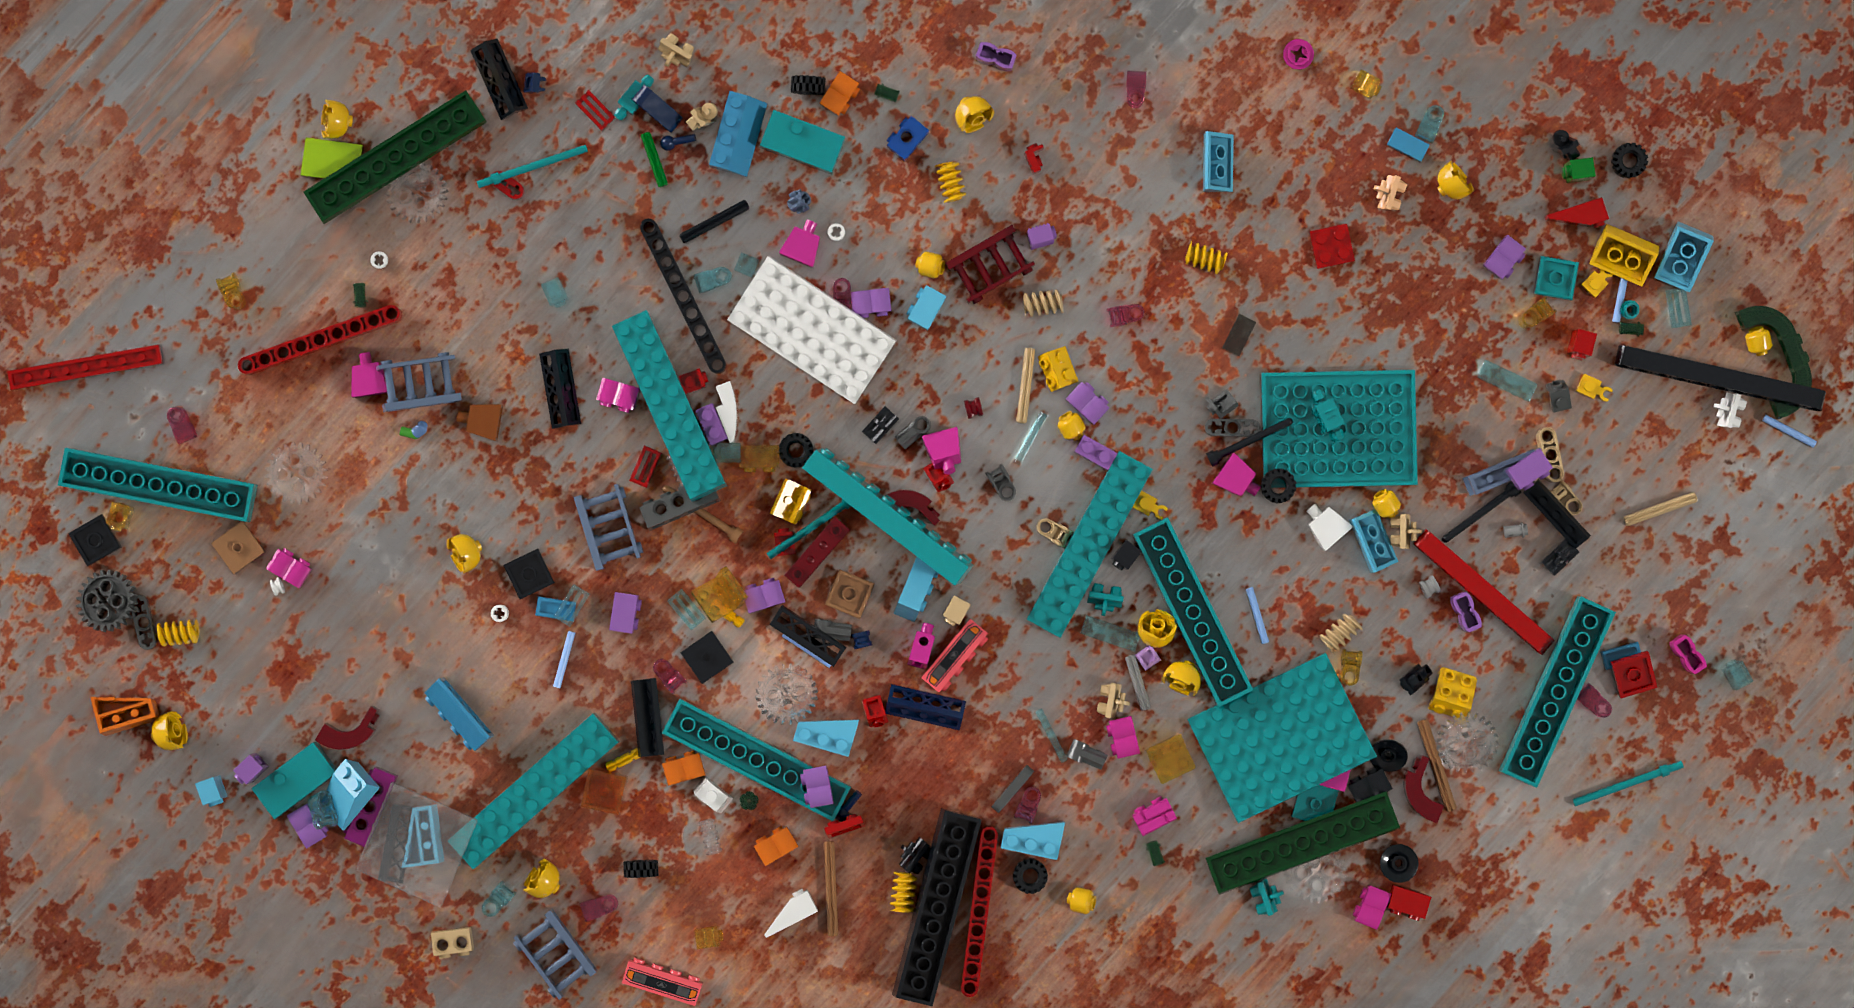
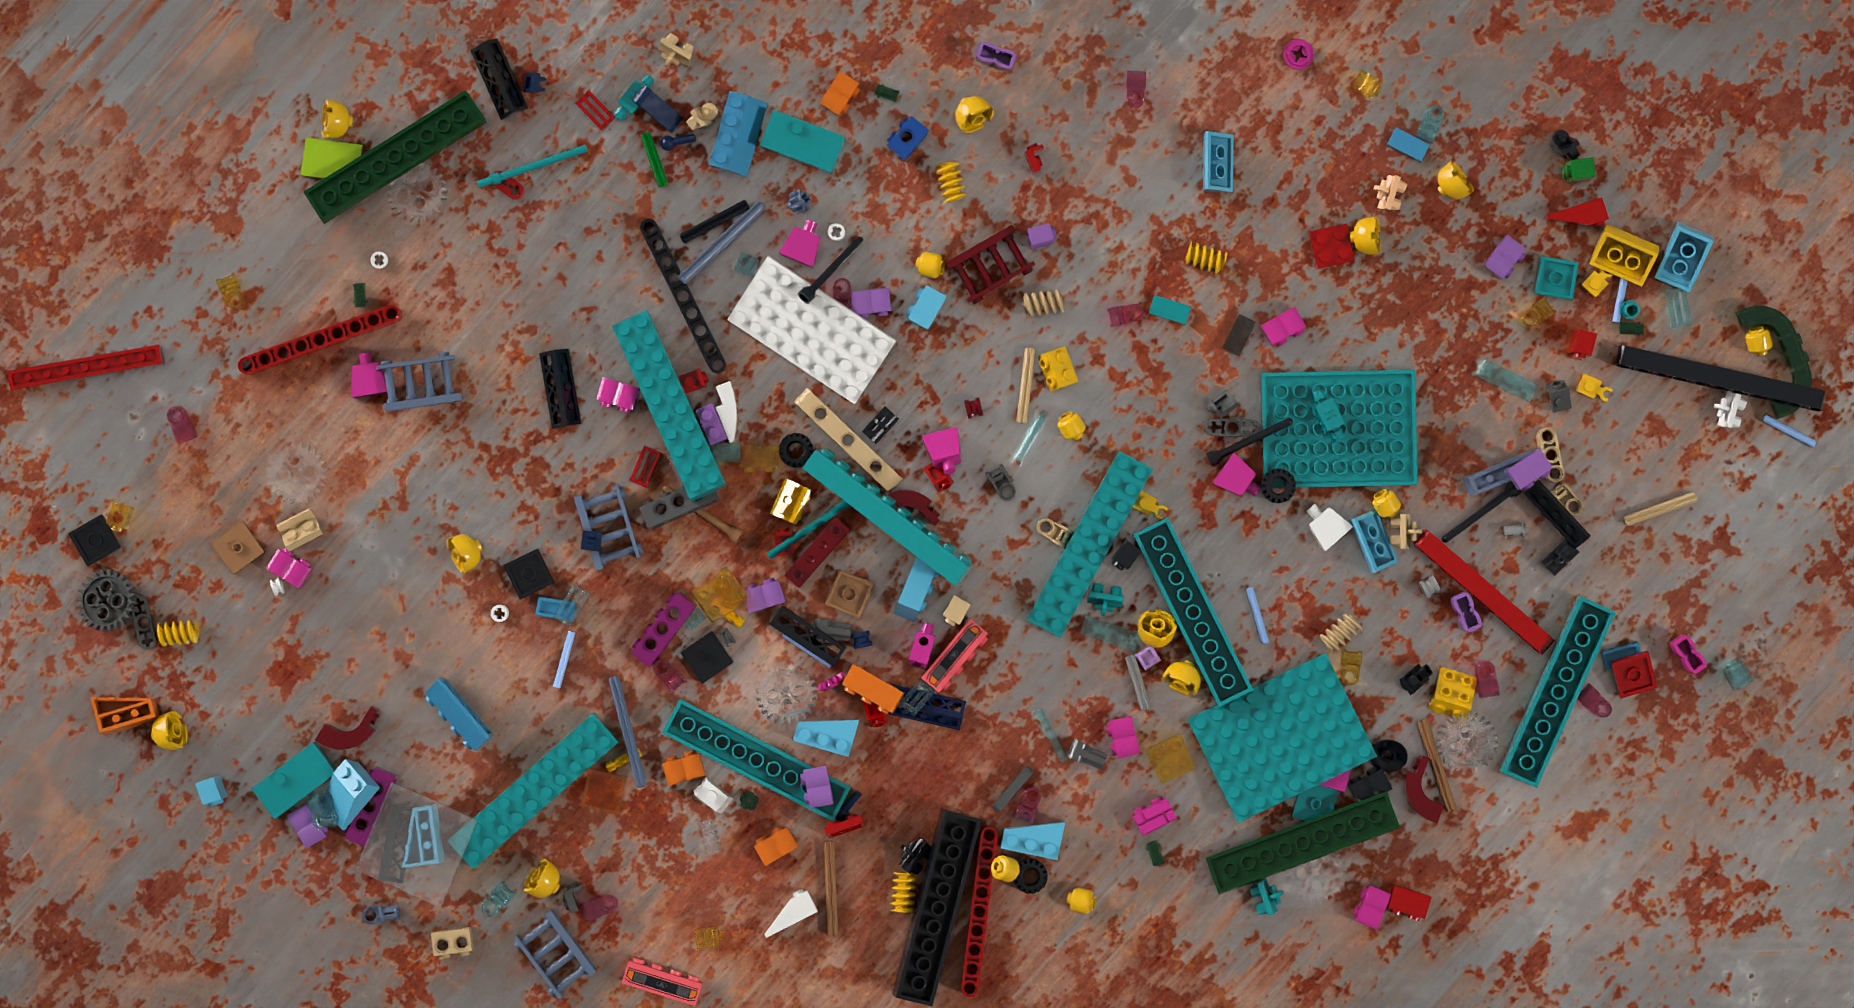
(157, 485): teal brick -> none
(250, 769): medium lavender brick -> none
(299, 529): none -> tan bracket
(380, 913): none -> sand blue connector
(416, 432): arm -> none
(482, 420): dark orange torso -> none
(555, 292): clear light blue brick -> none
(570, 900): none -> dark grey bracket
(591, 540): none -> dark blue tile
(624, 612): medium lavender brick -> none
(627, 732): none -> sand blue axle
(640, 868): black tyre -> none
(647, 717): black fence -> none
(650, 655): none -> magenta brick
(709, 279): clear light blue piece -> none
(718, 245): none -> sand blue axle
(727, 637): none -> dark grey bush
(807, 293): none -> black piece
(808, 85): black tyre -> none
(831, 682): none -> dark pink gear
(838, 430): none -> tan beam
(872, 689): none -> orange wedge
(909, 707): none -> clear light blue tile
(912, 433): dark grey piece -> none
(1005, 868): none -> yellow head
(1087, 402): medium lavender brick -> none
(1095, 452): medium lavender brick -> none
(1115, 702): tan hips -> none
(1169, 310): none -> teal tile
(1283, 326): none -> dark pink brick
(1367, 236): none -> yellow cylinder
(1408, 867): black dish -> none
(1486, 683): none -> clear pink piece
(1618, 160): black tyre -> none
(1663, 771): teal bar -> none

